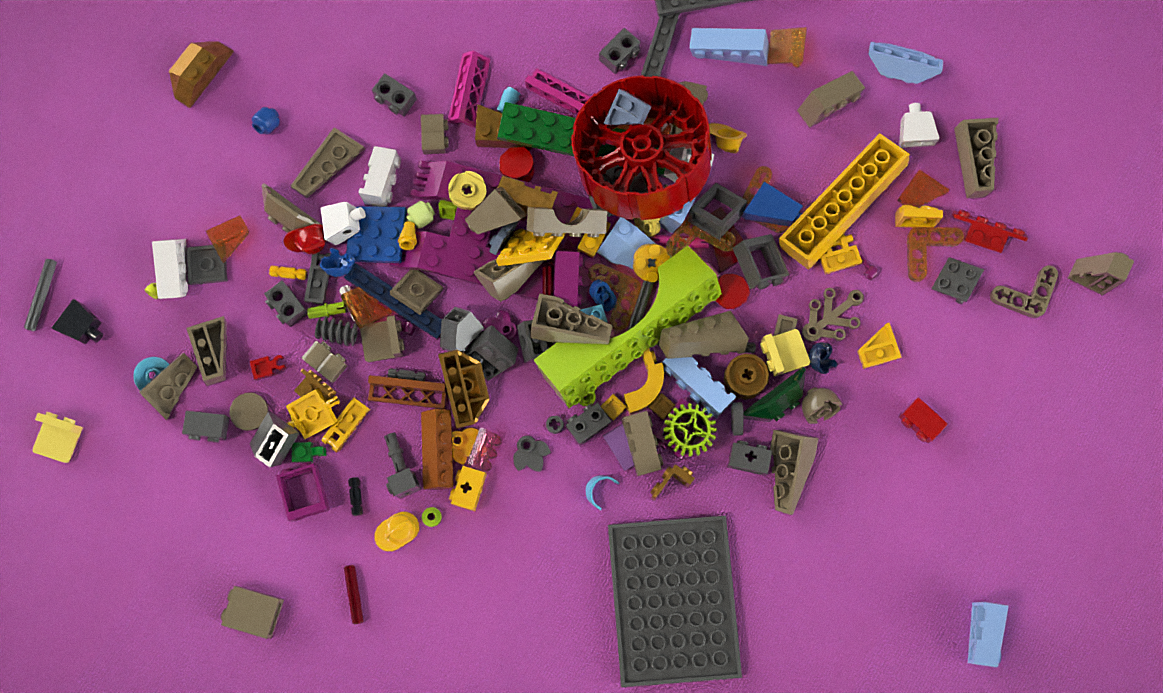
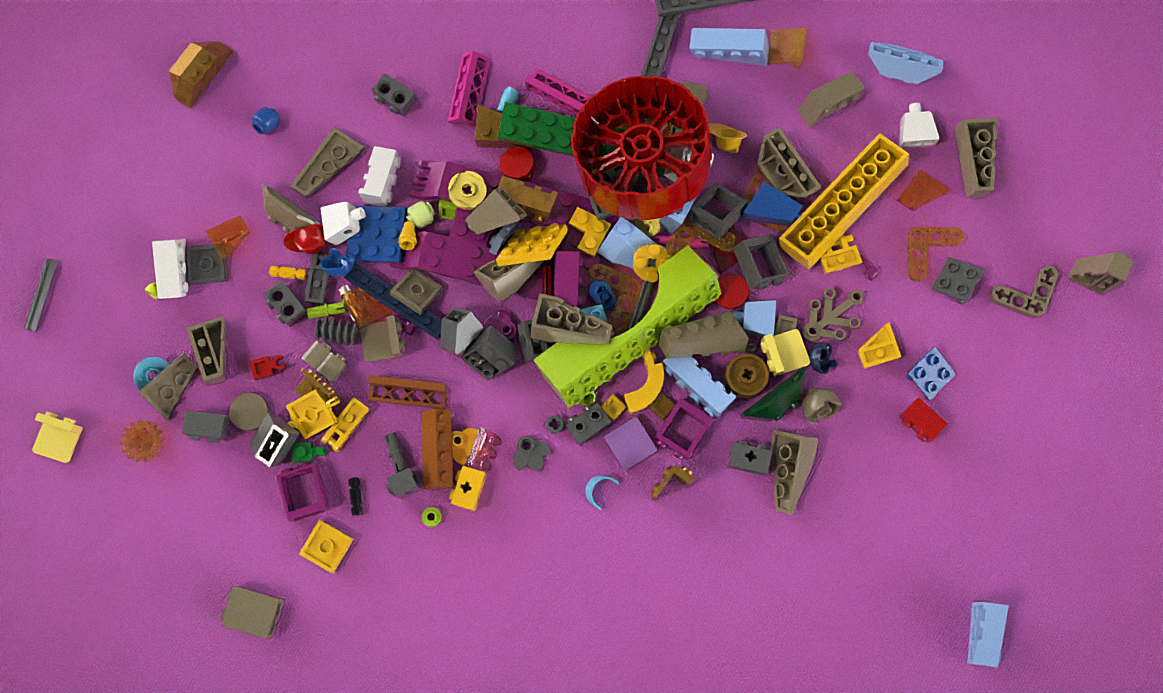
(78, 323): black torso -> none
(134, 441): none -> gear
(326, 546): none -> yellow plate
(353, 594): dark red axle -> none
(396, 531): yellow piece -> none
(406, 374): dark grey axle -> none
(433, 134): dark tan brick -> none
(464, 386): pearl gold wedge -> none
(543, 220): dark tan arch -> none
(616, 48): dark grey brick -> none
(627, 110): sand blue wing -> none
(642, 443): dark tan wedge -> none
(674, 601): dark grey plate -> none
(698, 431): lime gear -> none
(737, 418): dark grey beam -> none
(757, 318): none -> light blue torso
(785, 167): none -> dark tan wedge
(913, 217): yellow plate -> none
(931, 373): none -> hinge
(986, 233): red bracket -> none

